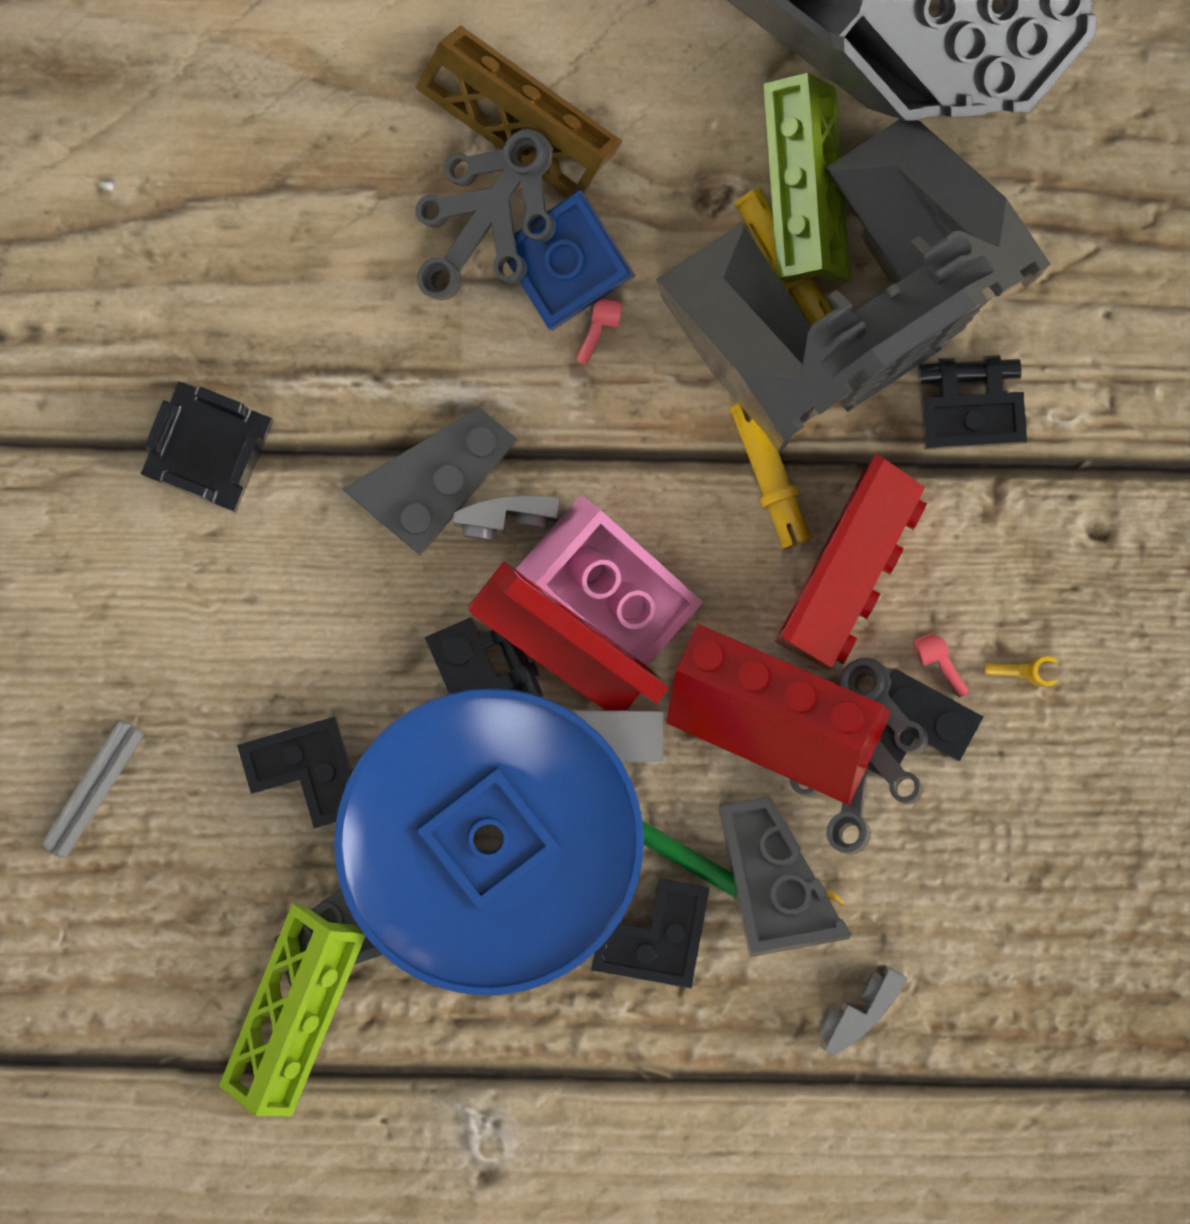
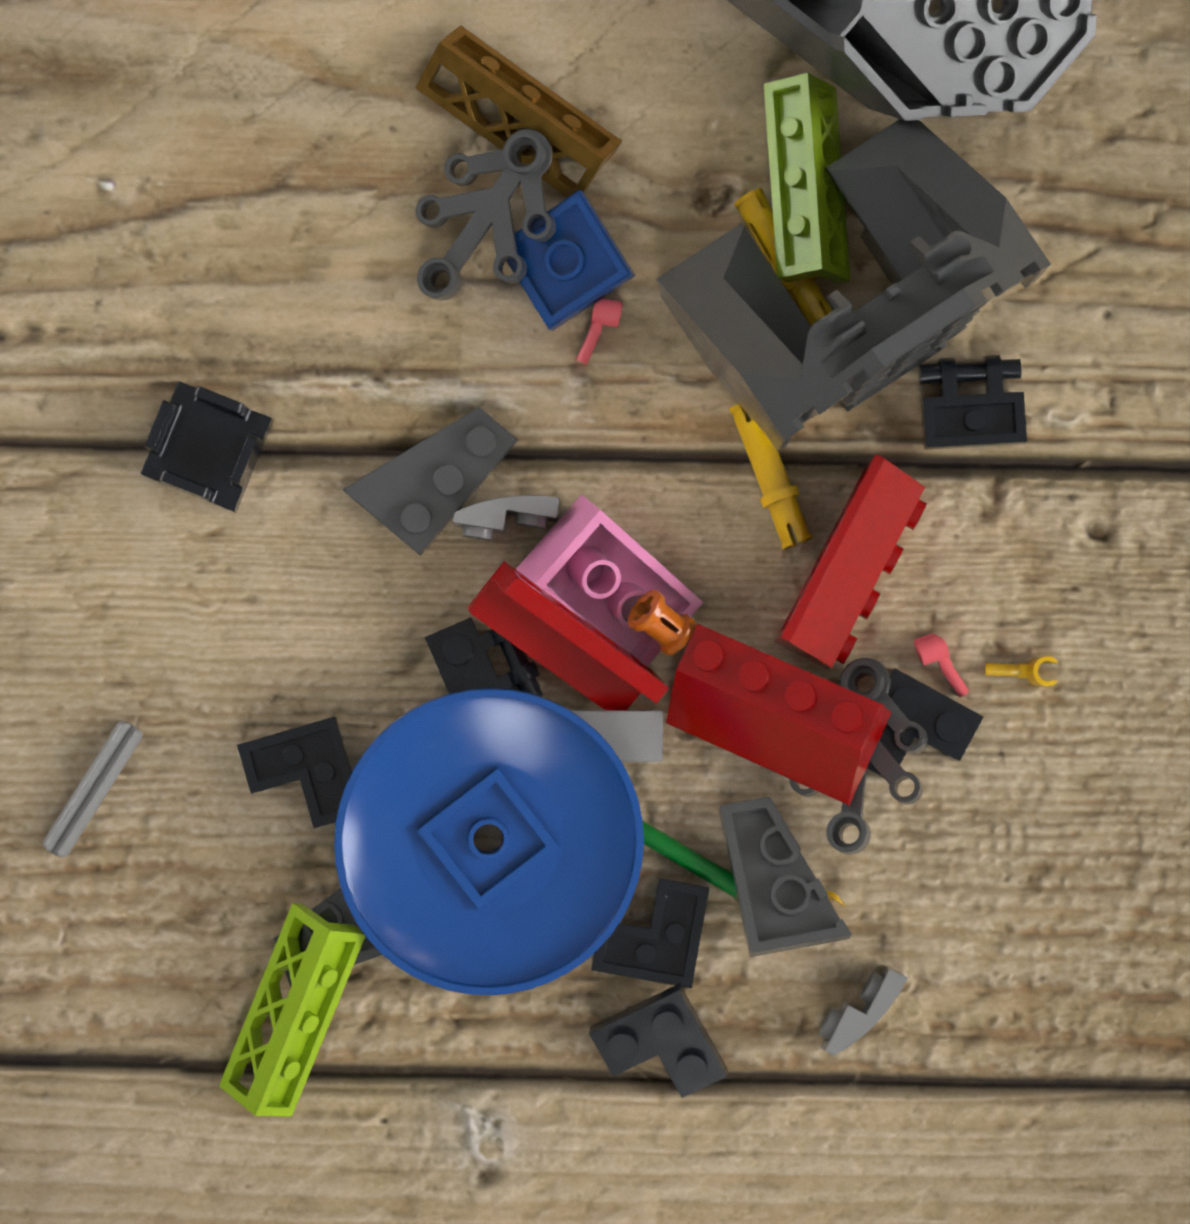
(661, 622): none -> orange bush
(666, 1028): none -> black plate

